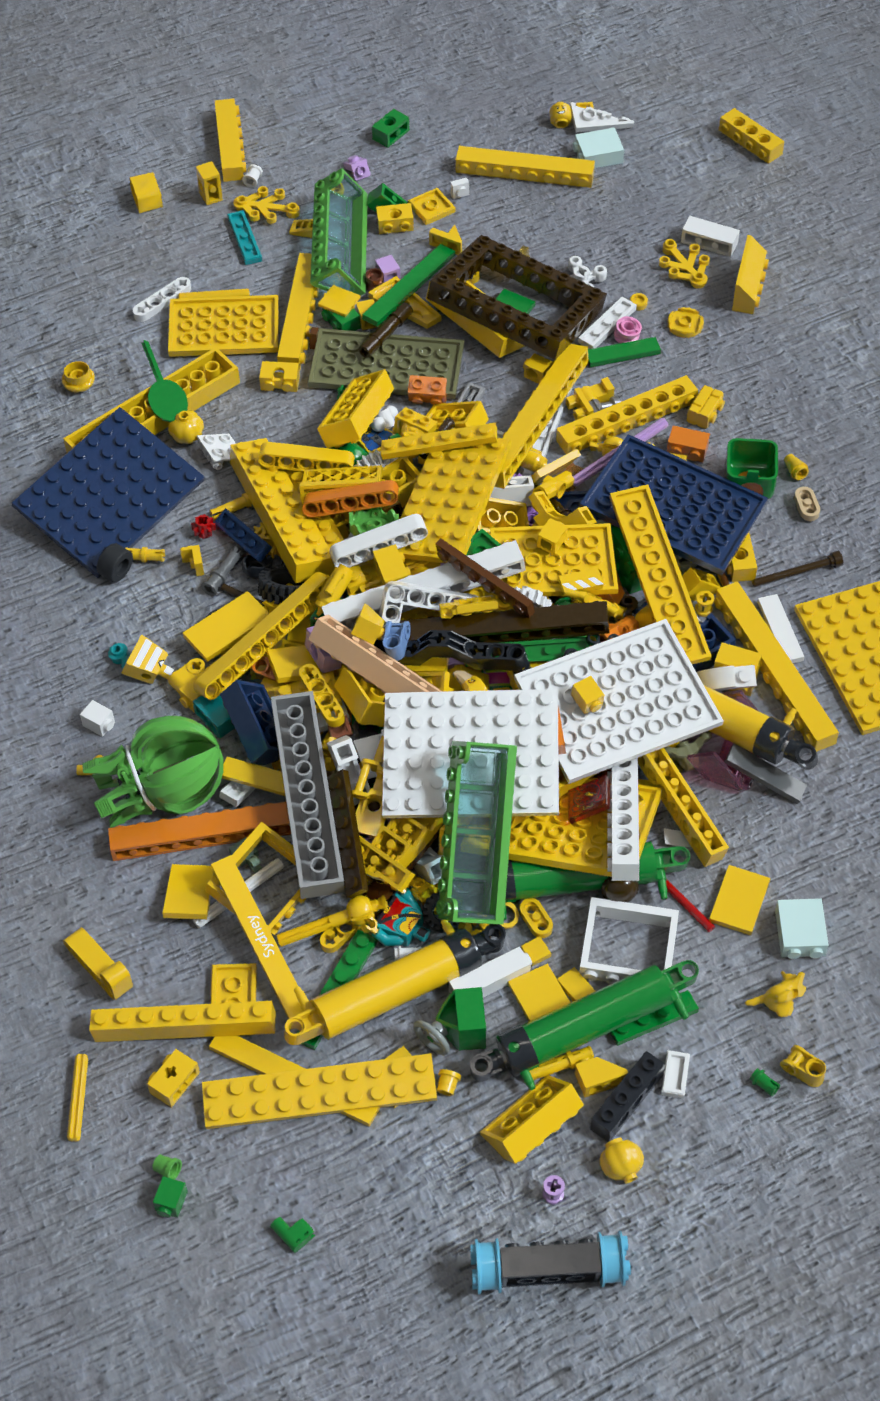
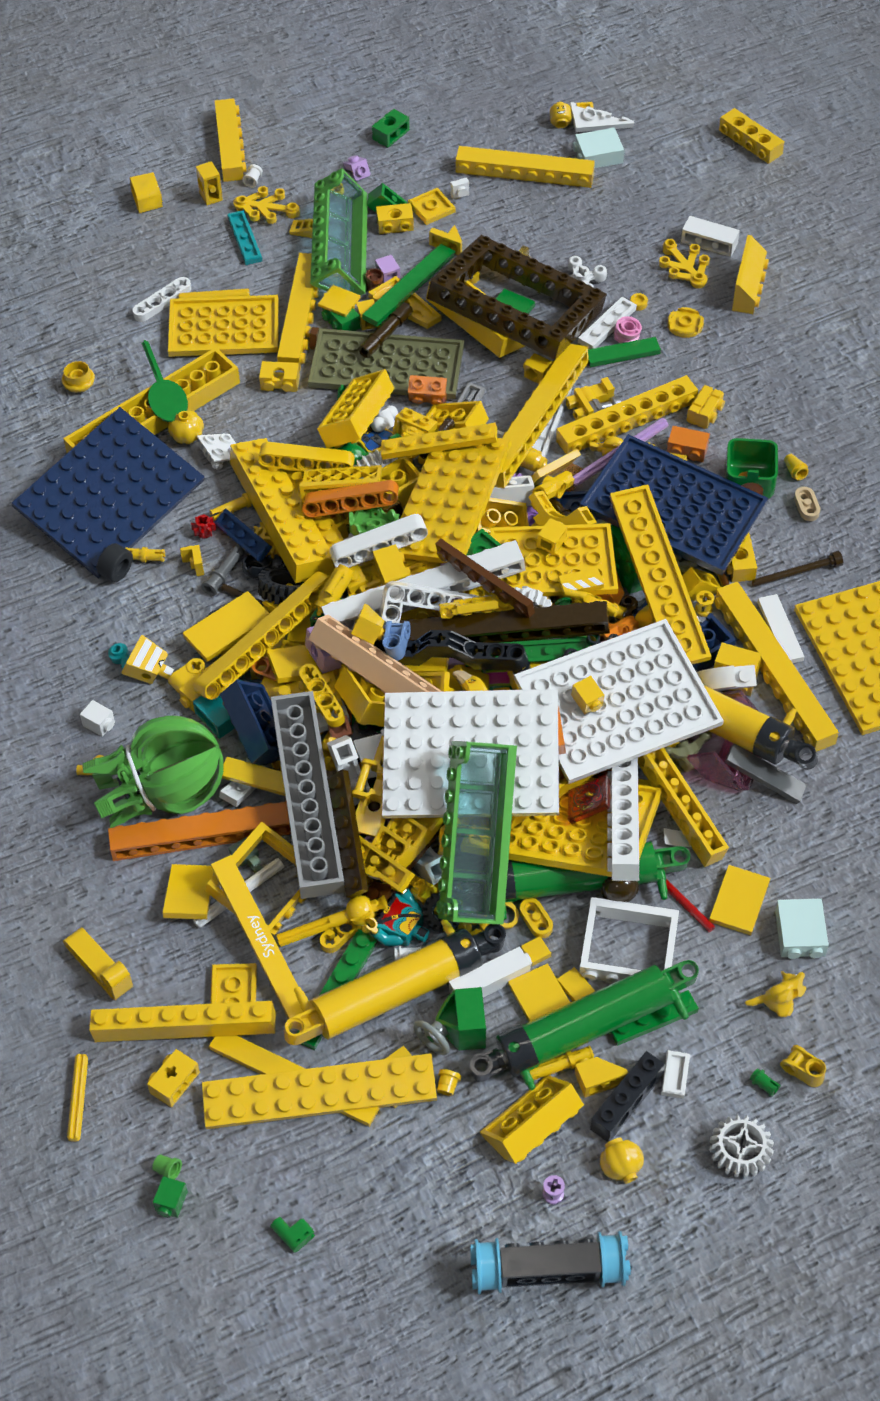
(721, 1142): none -> white gear

